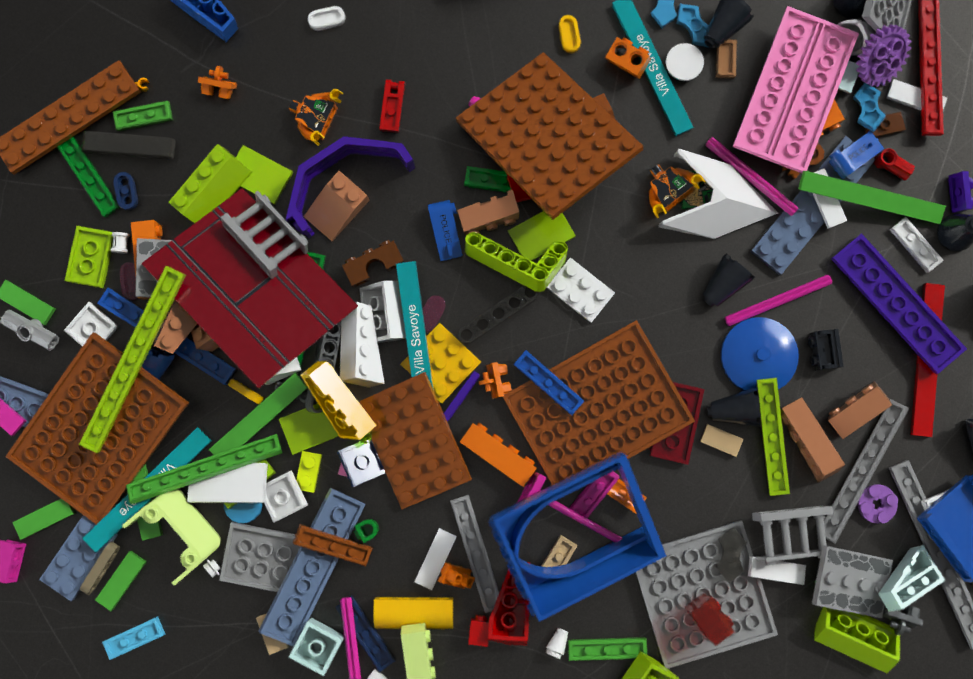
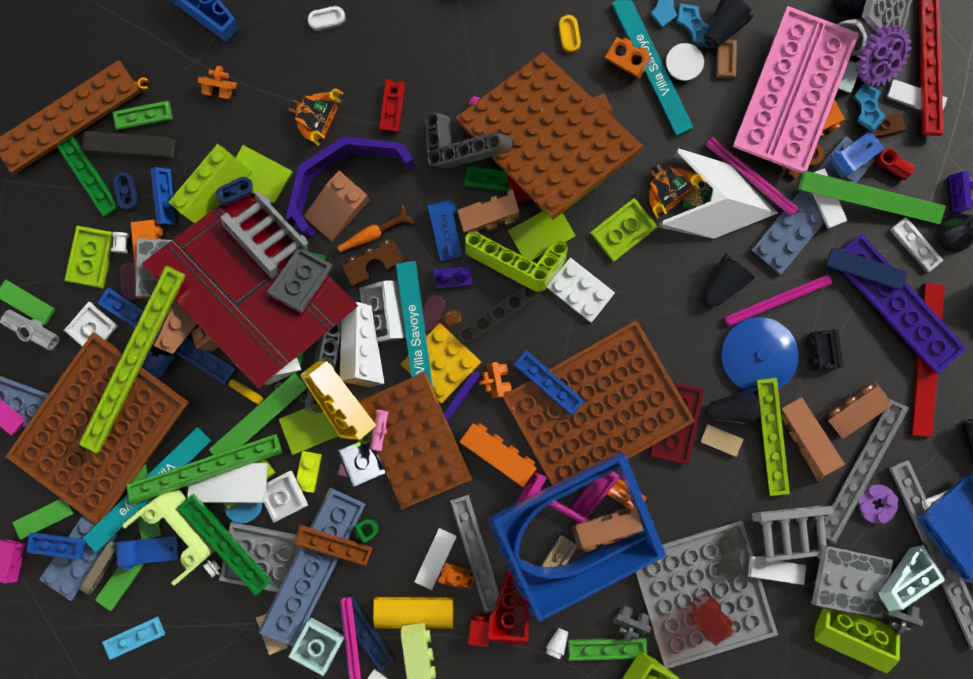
(55, 545): none -> blue plate
(146, 551): none -> blue door
(162, 195): none -> blue plate
(224, 544): none -> green plate
(234, 190): none -> dark blue plate
(300, 280): none -> dark grey plate
(374, 231): none -> orange piece
(379, 430): none -> bright pink pin
(445, 155): none -> dark grey beam
(452, 277): none -> dark purple tile
(452, 317): none -> clear orange plate
(607, 528): none -> nougat wedge
(623, 230): none -> lime tile
(639, 625): none -> dark grey hips
(866, 269): none -> dark blue tile

